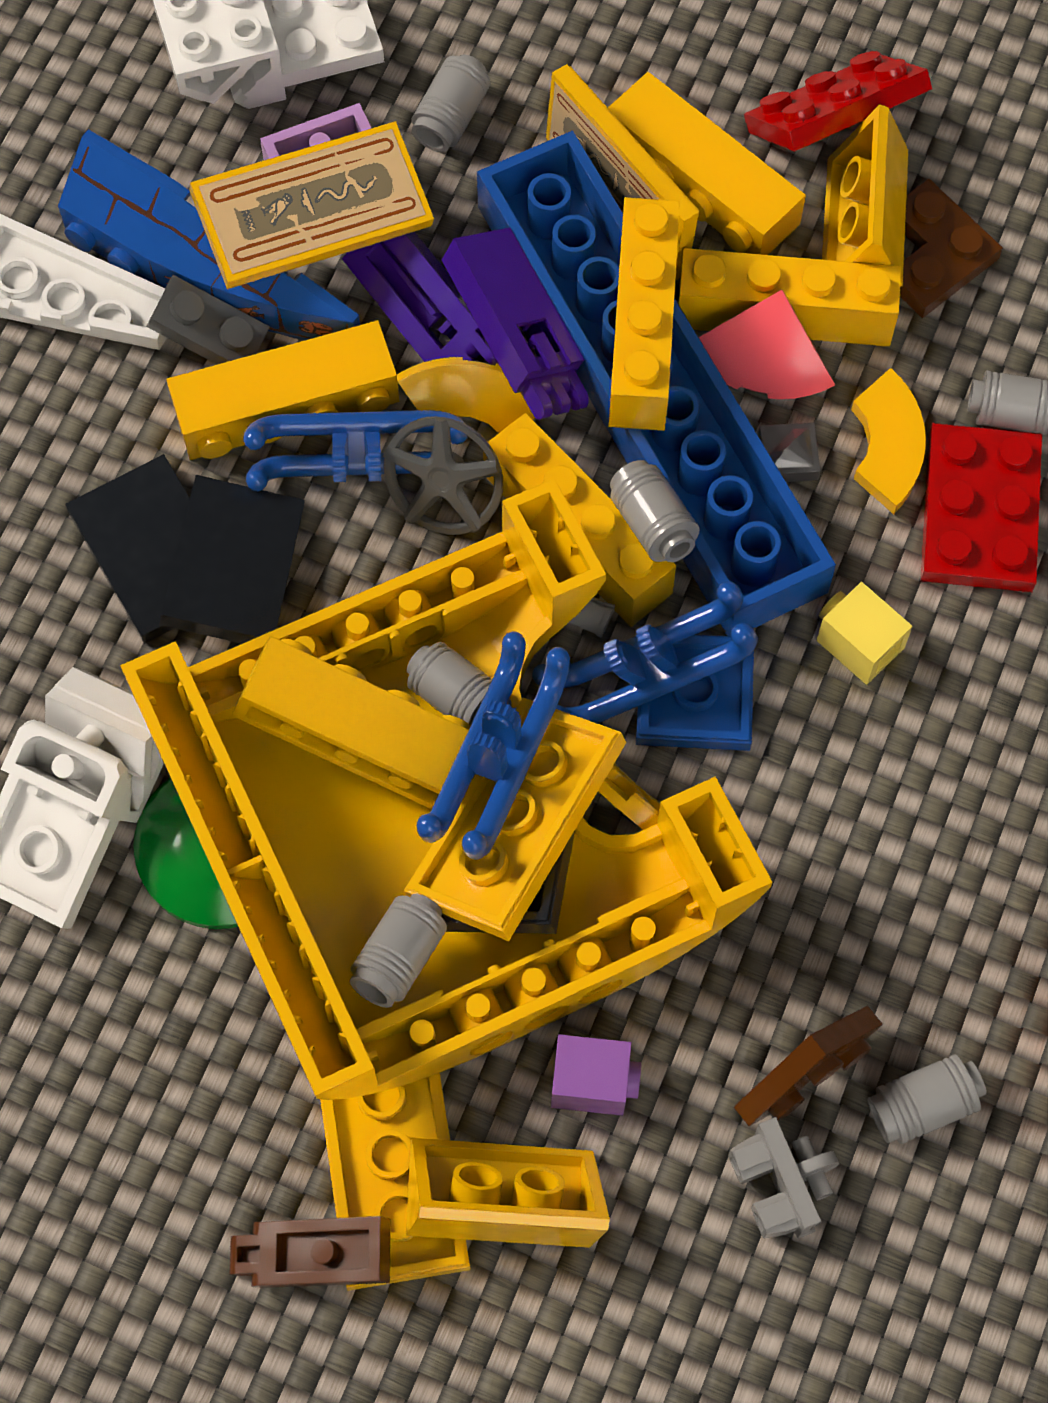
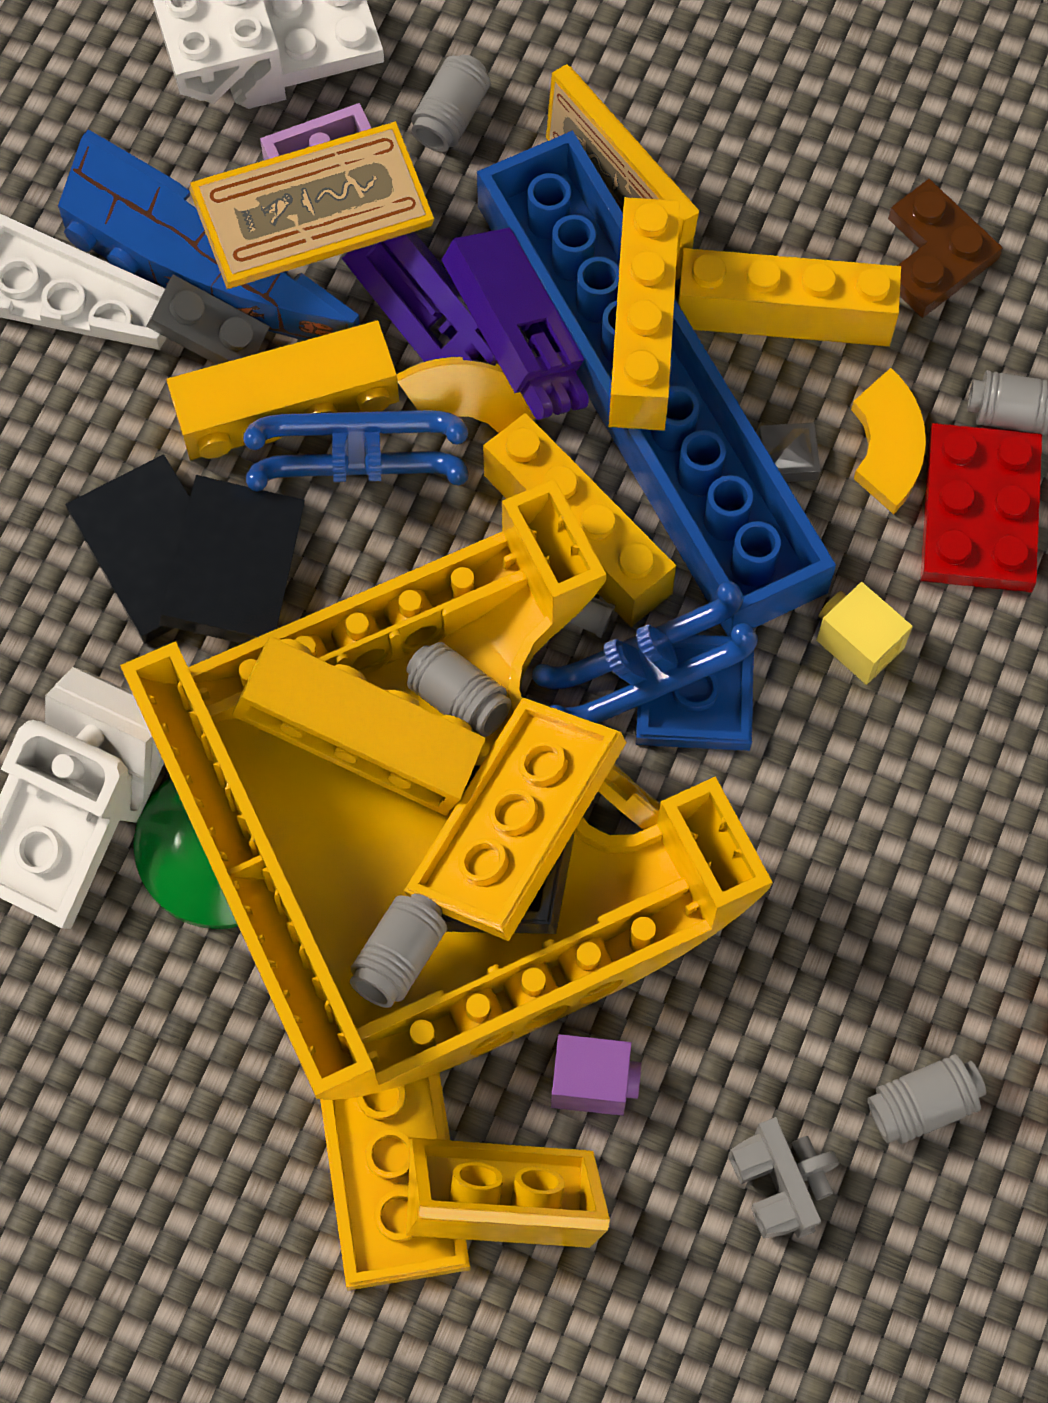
(314, 1252): reddish brown hinge -> none
(442, 476): dark grey wheel -> none
(497, 748): blue piece -> none
(653, 511): light grey head -> none
(717, 173): yellow brick -> none
(768, 352): coral brick -> none
(813, 1060): reddish brown plate -> none
(836, 100): red plate -> none
(867, 195): yellow slope -> none

